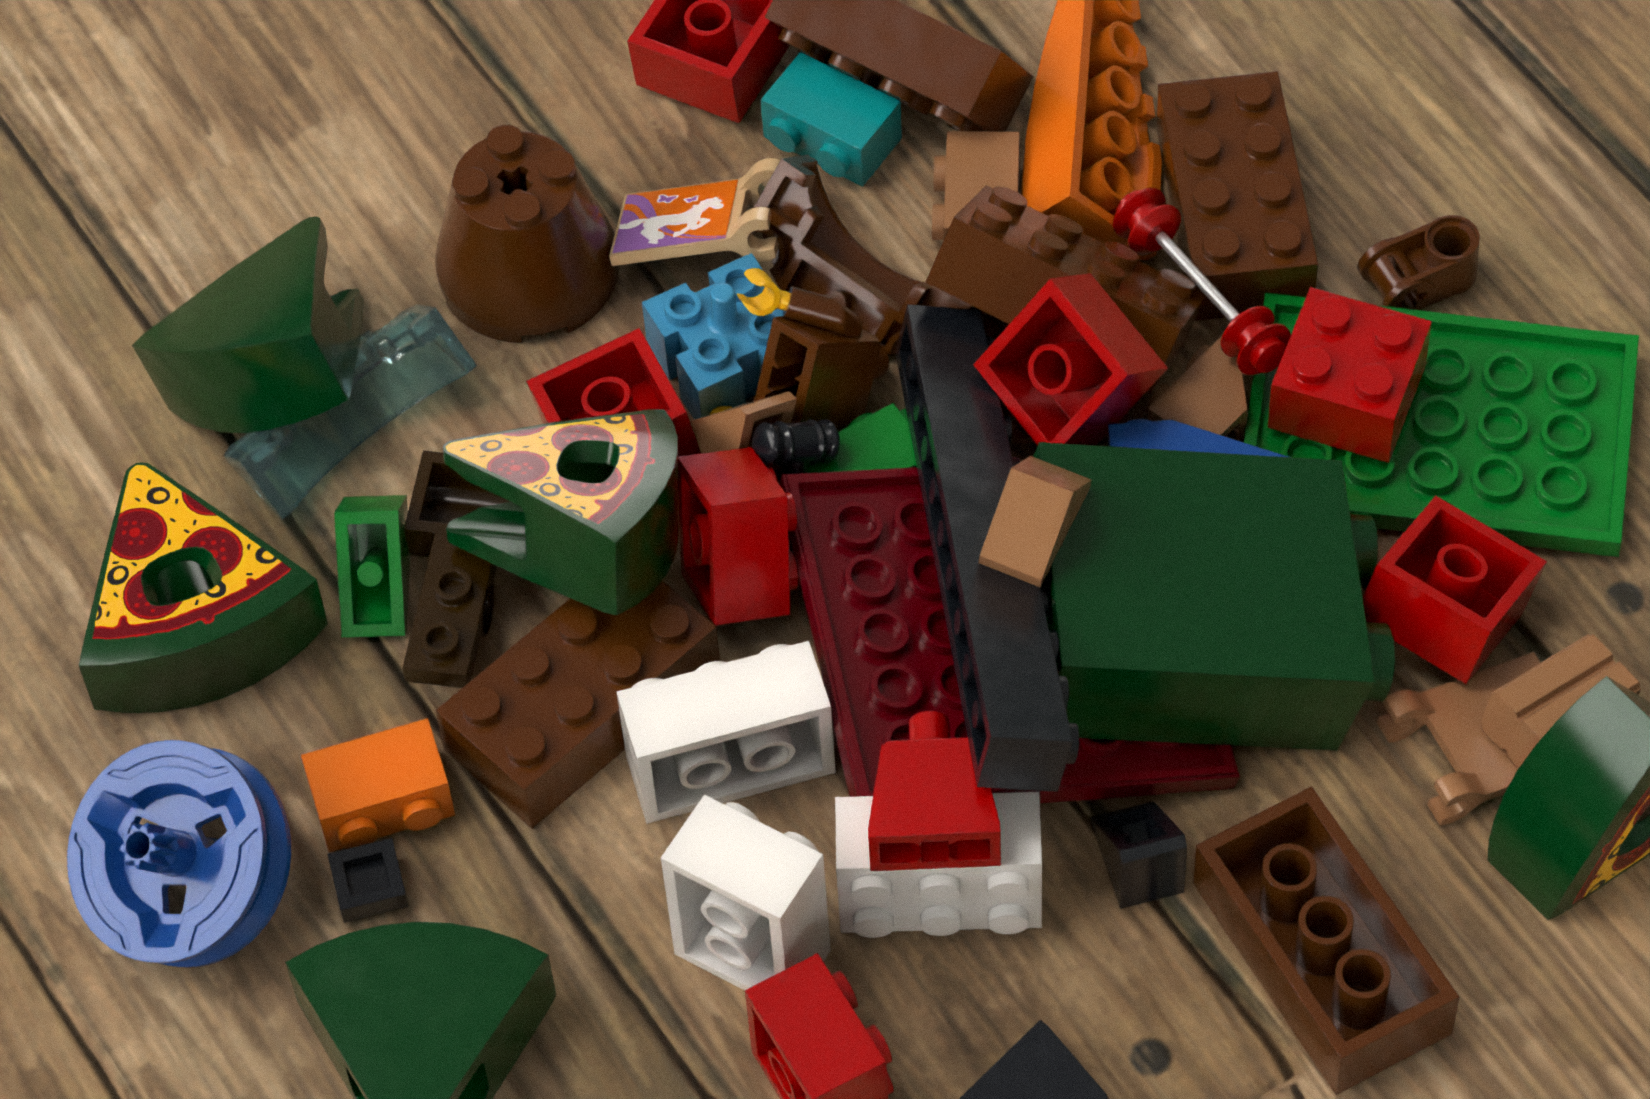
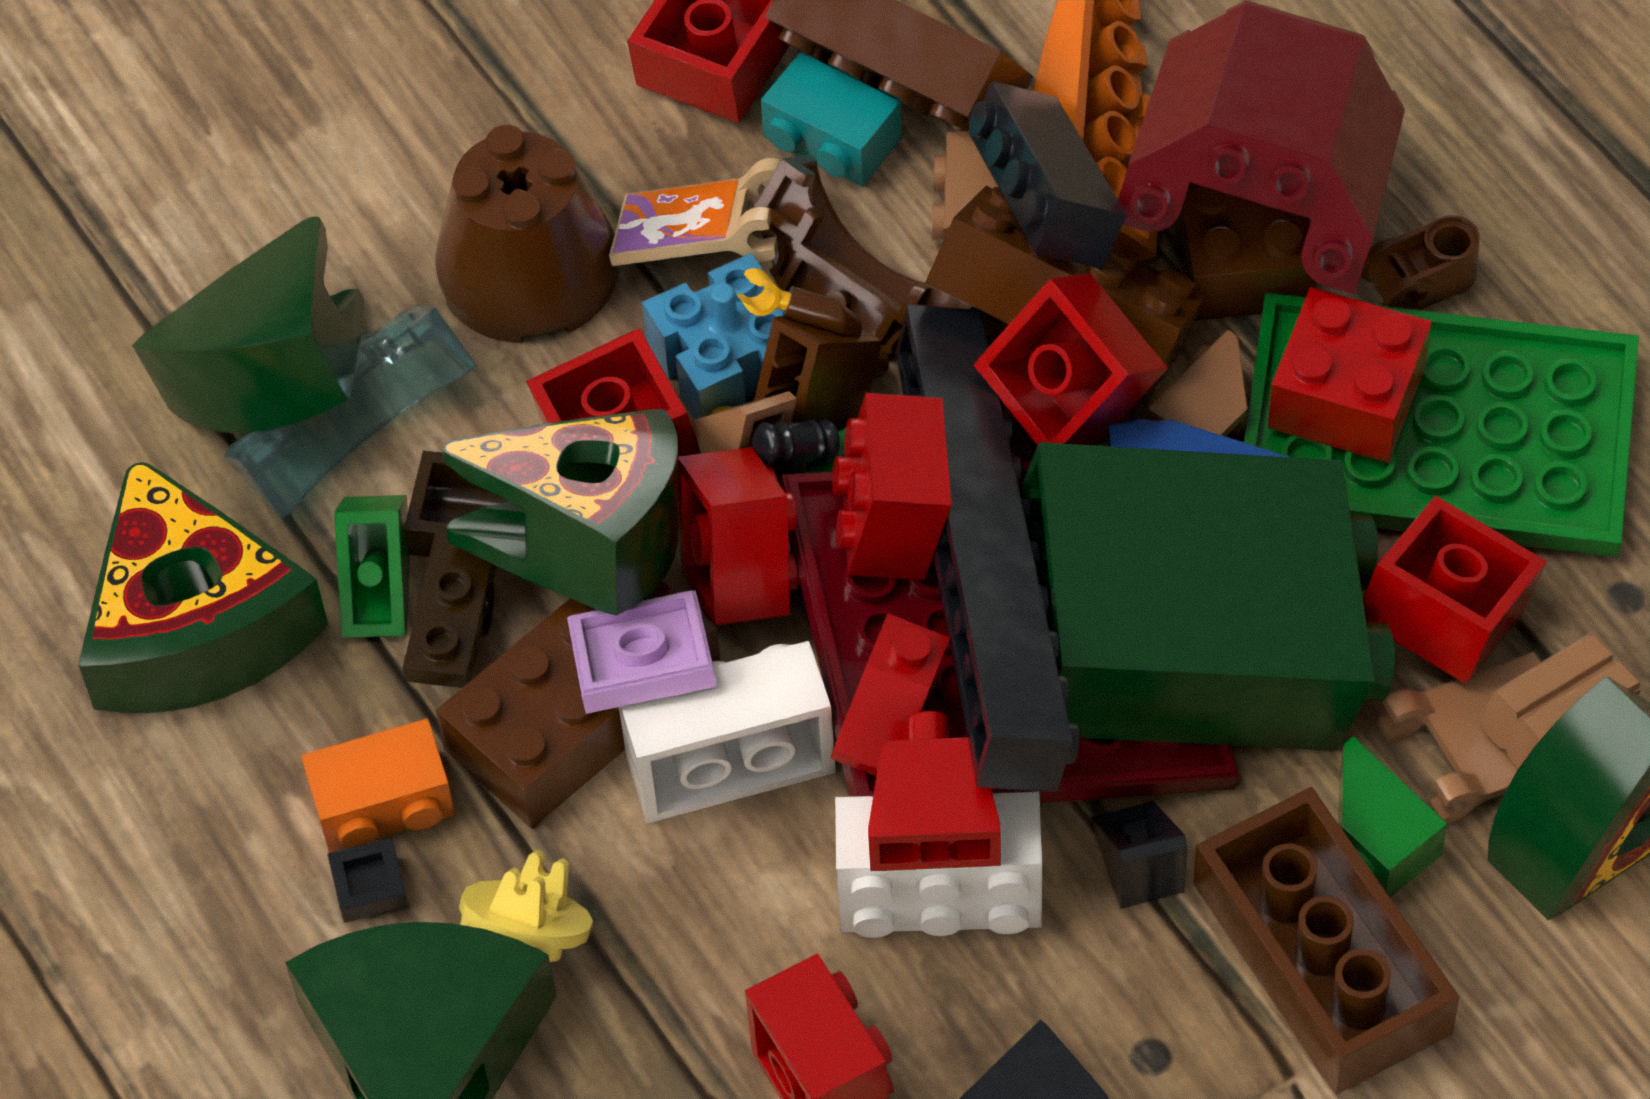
(125, 868): wheel -> none
(529, 907): none -> light yellow plate
(641, 653): none -> lavender tile
(744, 895): white brick -> none
(889, 691): none -> red slope
(893, 486): none -> red brick
(1033, 519): medium nougat slope -> none
(1046, 175): none -> black brick
(1251, 334): red axle -> none
(1276, 118): none -> dark red windscreen
(1386, 819): none -> green slope

